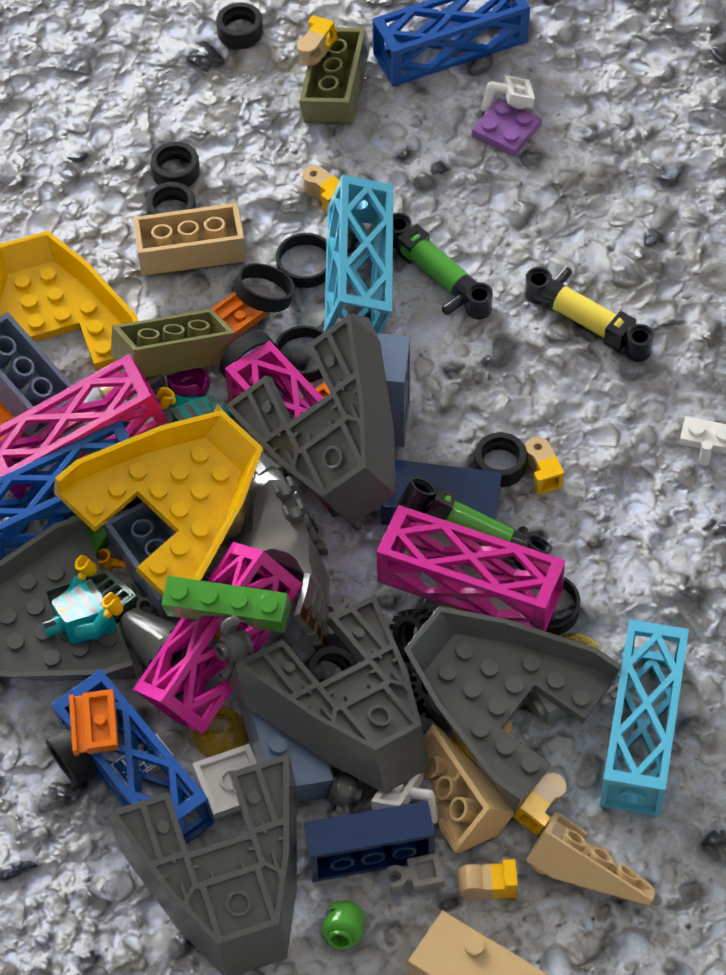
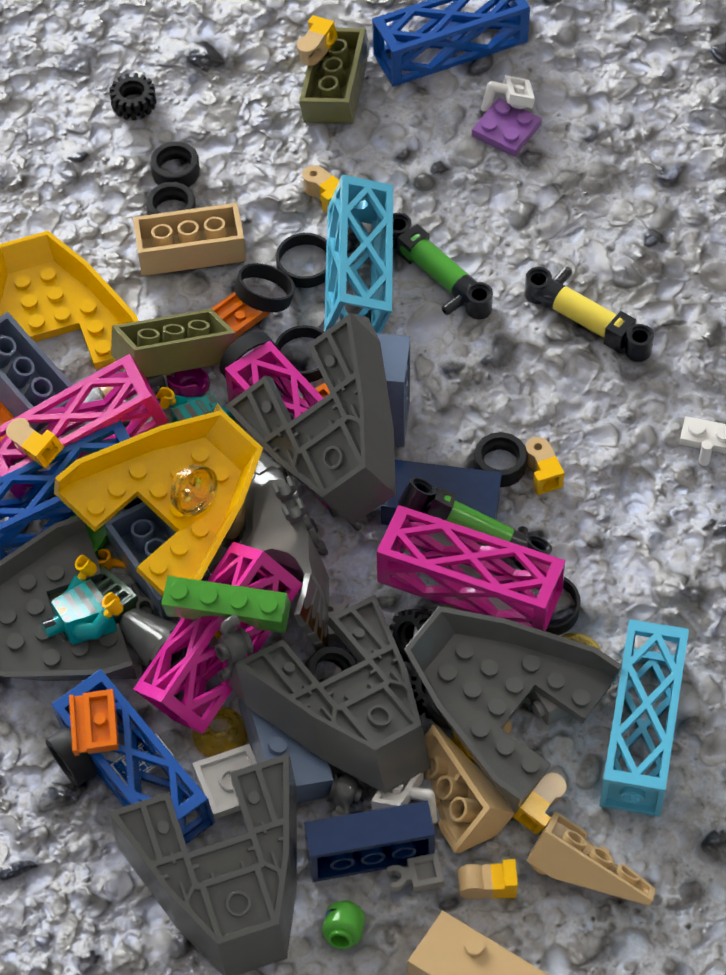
(34, 445): none -> yellow leg
(129, 86): none -> black tyre
(198, 492): none -> clear yellow piece
(235, 12): black tyre -> none

